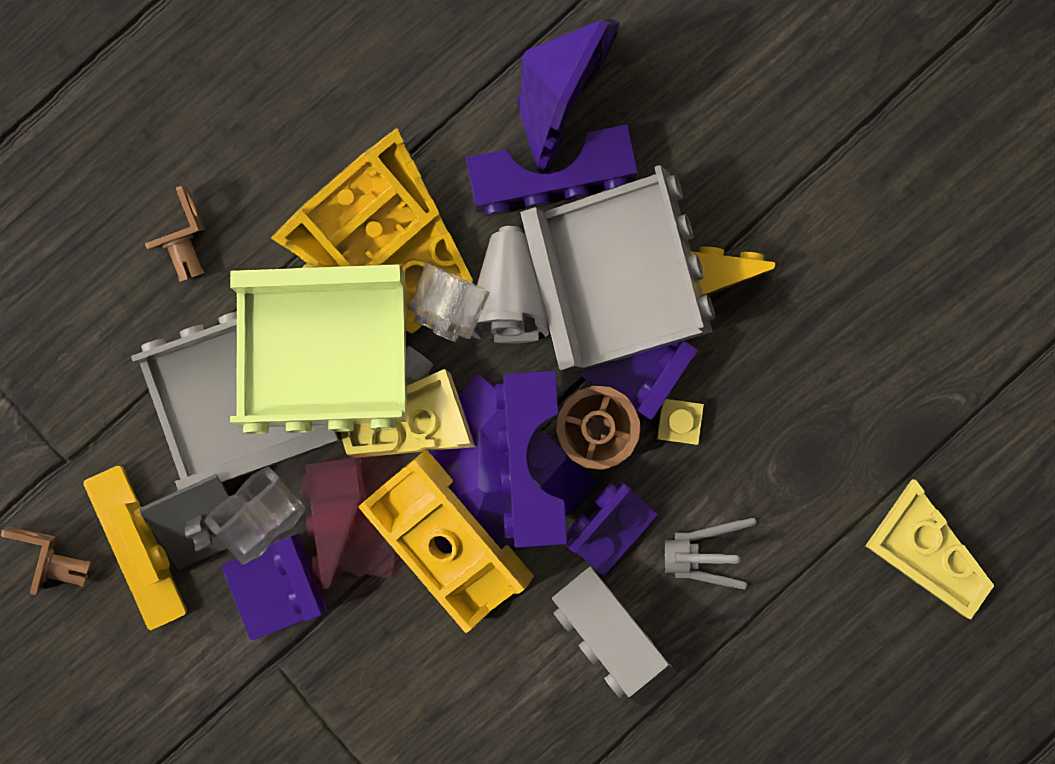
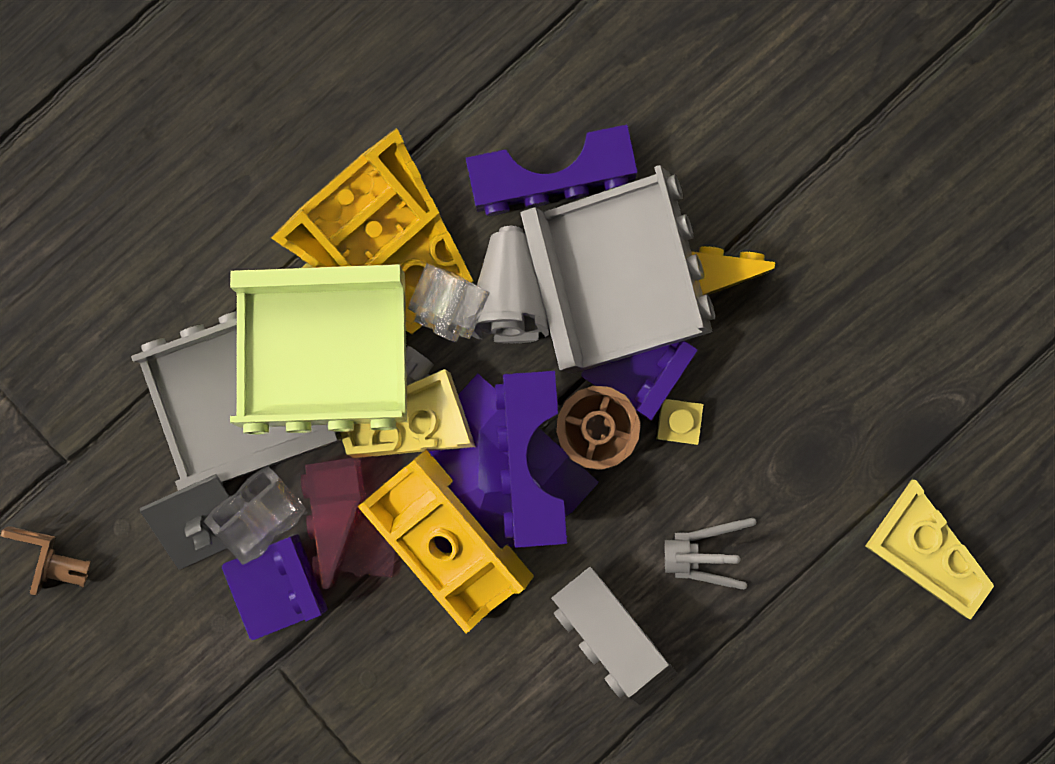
(135, 547): yellow bracket -> none
(179, 243): medium nougat bracket -> none
(553, 81): dark purple wedge -> none
(610, 528): dark purple bracket -> none

